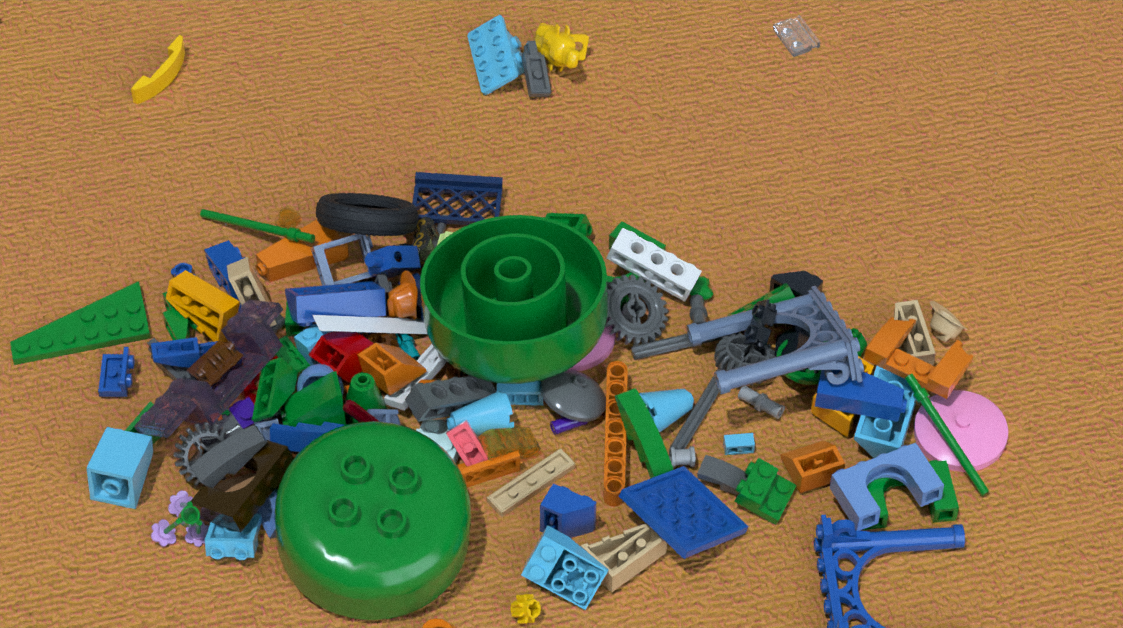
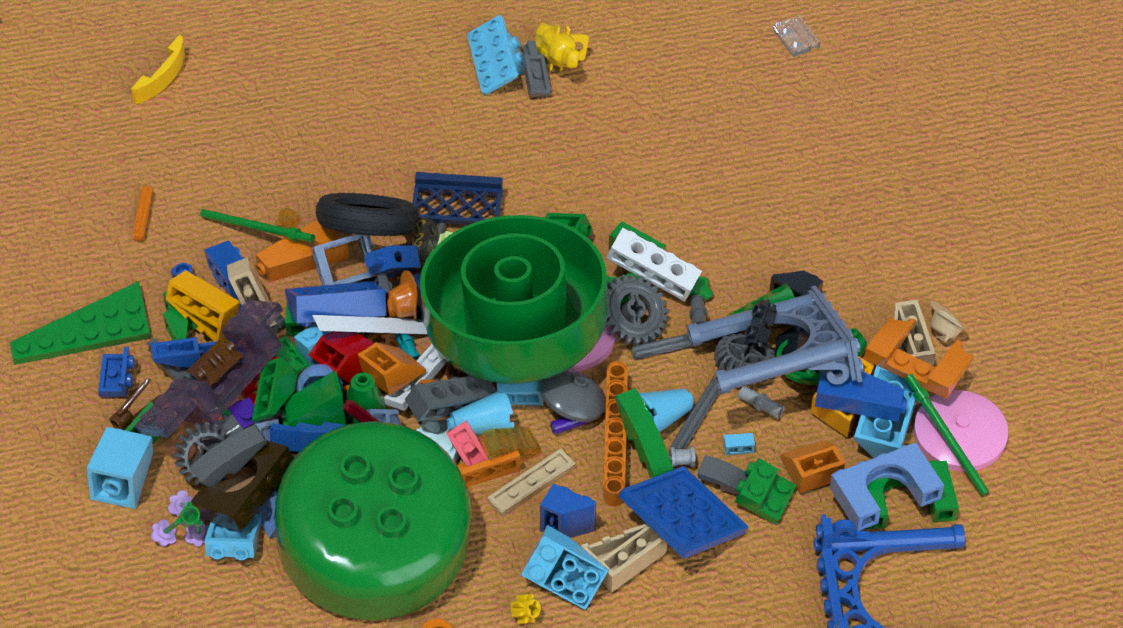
(123, 417): none -> reddish brown plant
(142, 213): none -> orange axle

